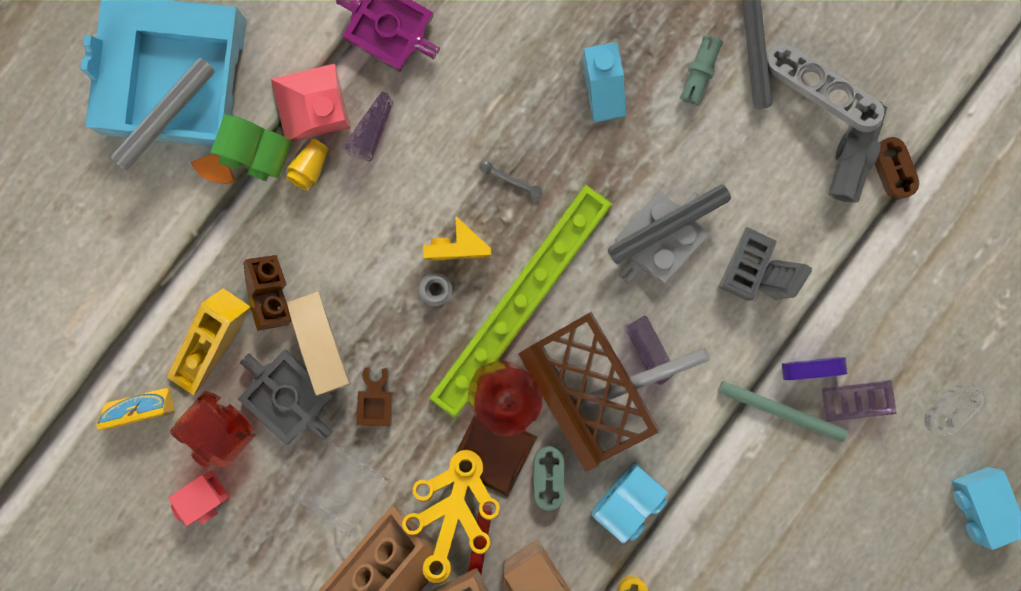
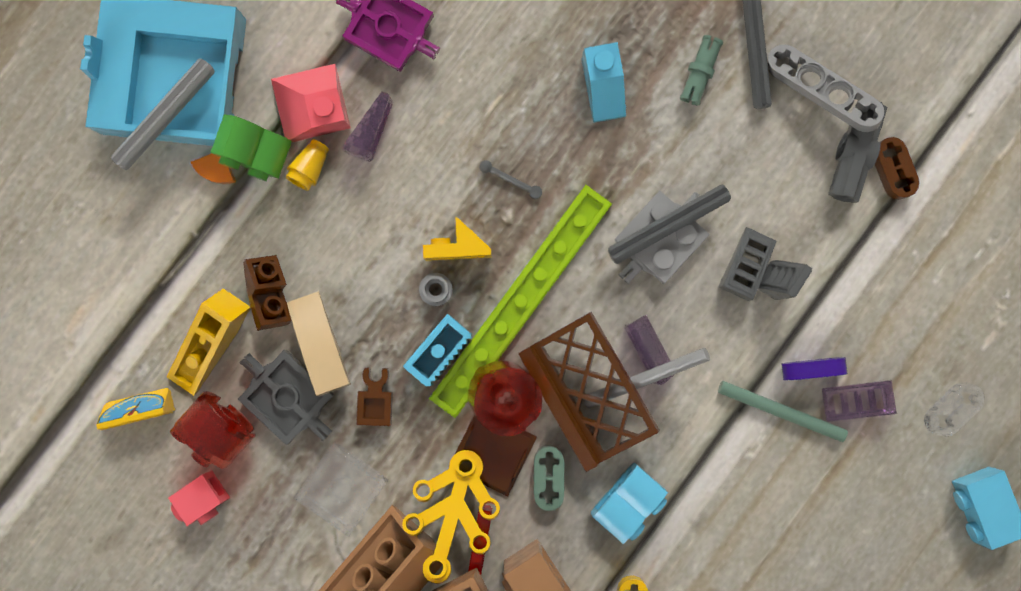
(438, 350): none -> medium azure brick

